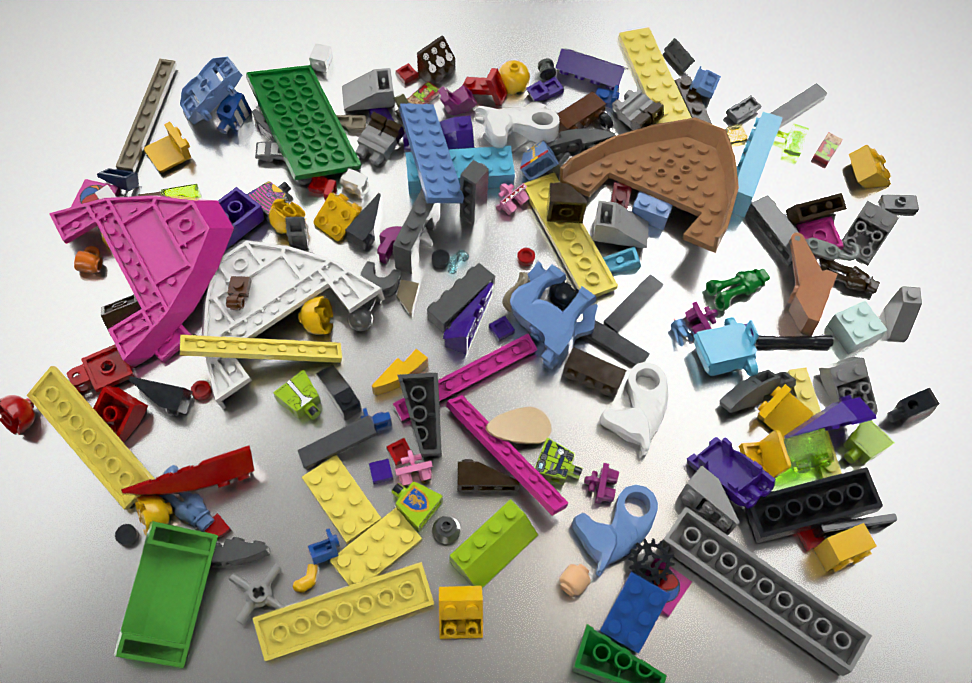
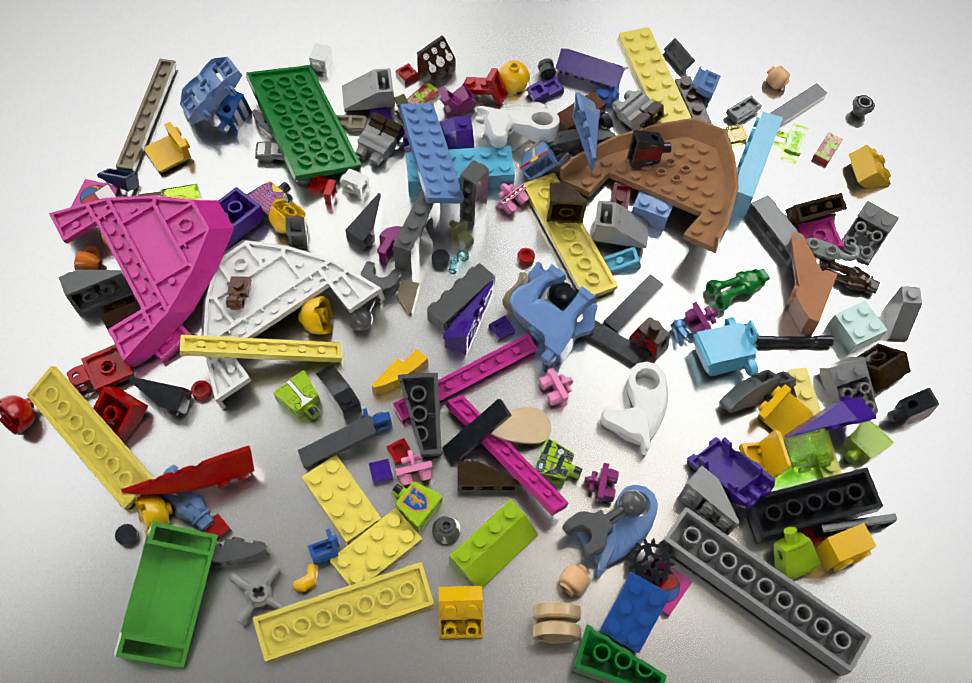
(93, 287): none -> dark grey slope
(336, 215): yellow bracket -> none
(459, 232): none -> olive piece
(476, 431): none -> black tile
(557, 622): none -> tan wheel
(560, 387): none -> bright pink hips
(586, 122): none -> medium blue wedge
(594, 372): dark brown brick -> none
(600, 525): none -> dark grey piece
(646, 149): none -> black torso
(652, 337): none -> torso
(778, 77): none -> light nougat head
(795, 554): none -> lime torso
(862, 105): none -> dark grey cone
(885, 365): none -> dark brown slope
(900, 203): plate -> none

